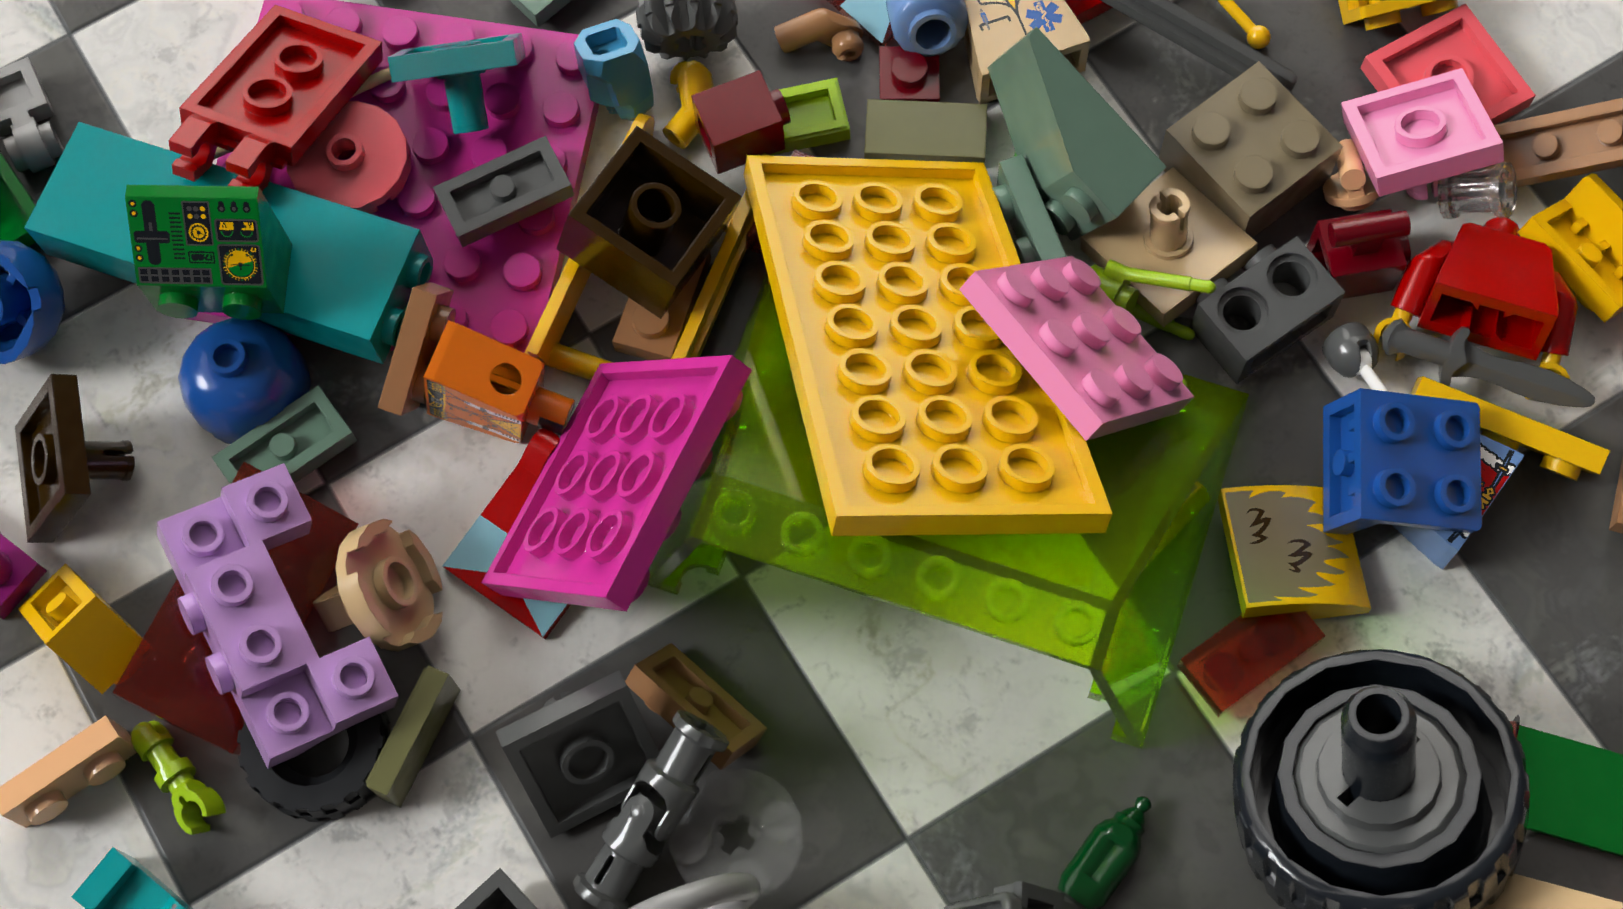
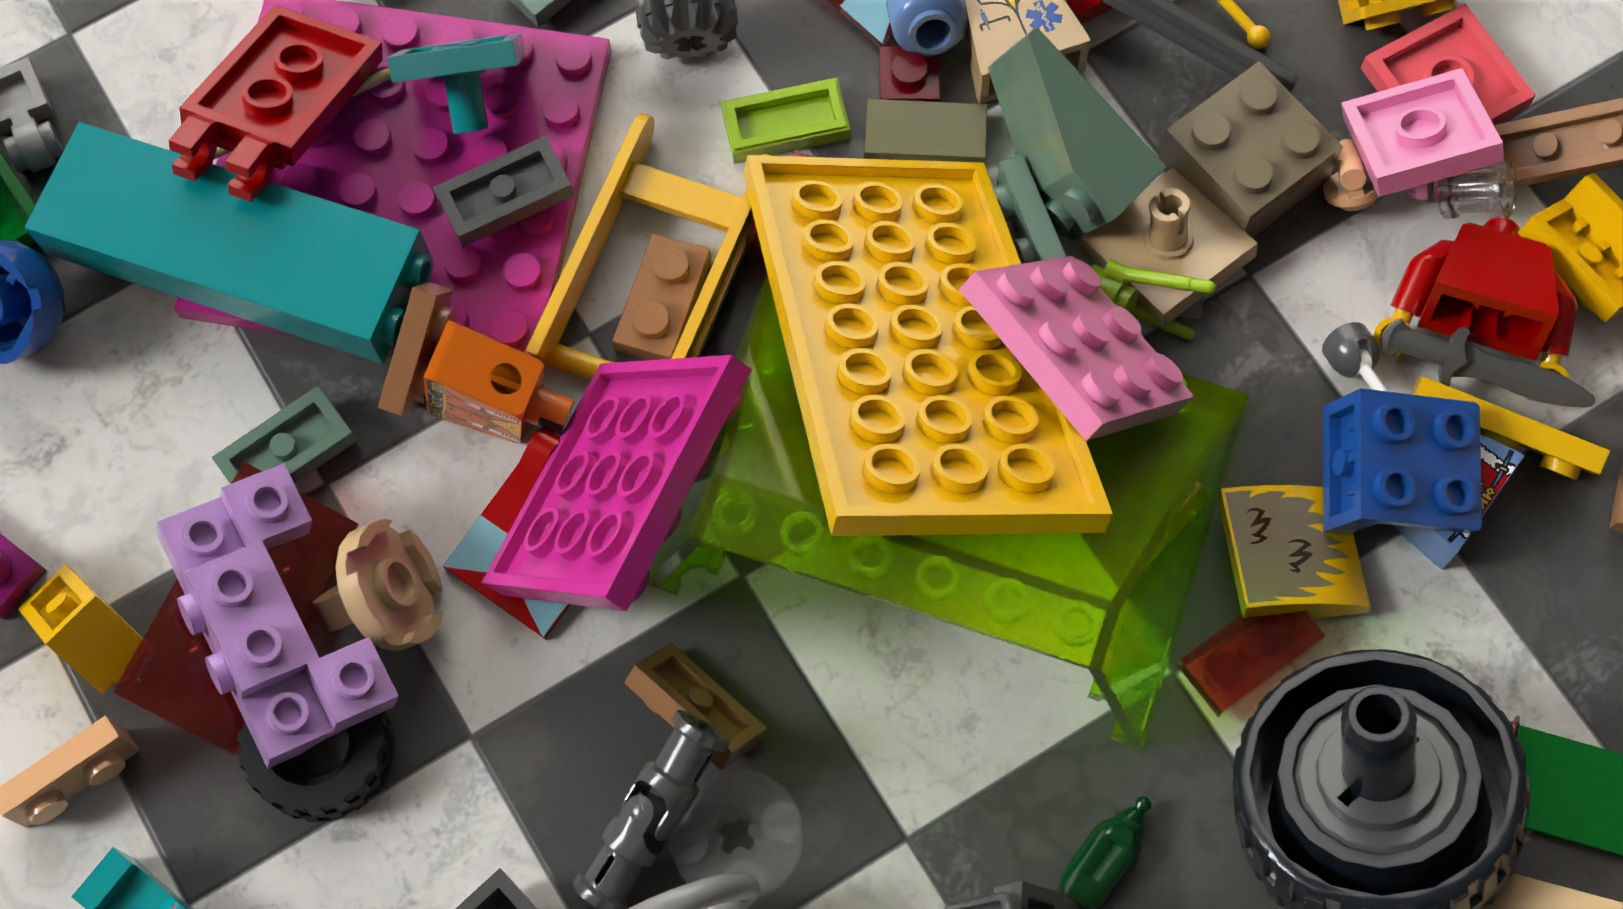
(59, 461): dark brown tile -> none
(175, 776): lime piece -> none
(208, 250): green slope -> none
(240, 376): blue cylinder -> none
(371, 174): coral plate -> none
(413, 736): olive tile -> none
(579, 752): dark grey tile -> none
(615, 68): dark azure rock -> none
(648, 222): dark brown brick -> none
(690, 79): yellow arm -> none
(740, 120): dark red brick -> none
(825, 27): medium nougat arm -> none
(1274, 317): dark grey brick -> none
(1364, 250): dark red brick -> none

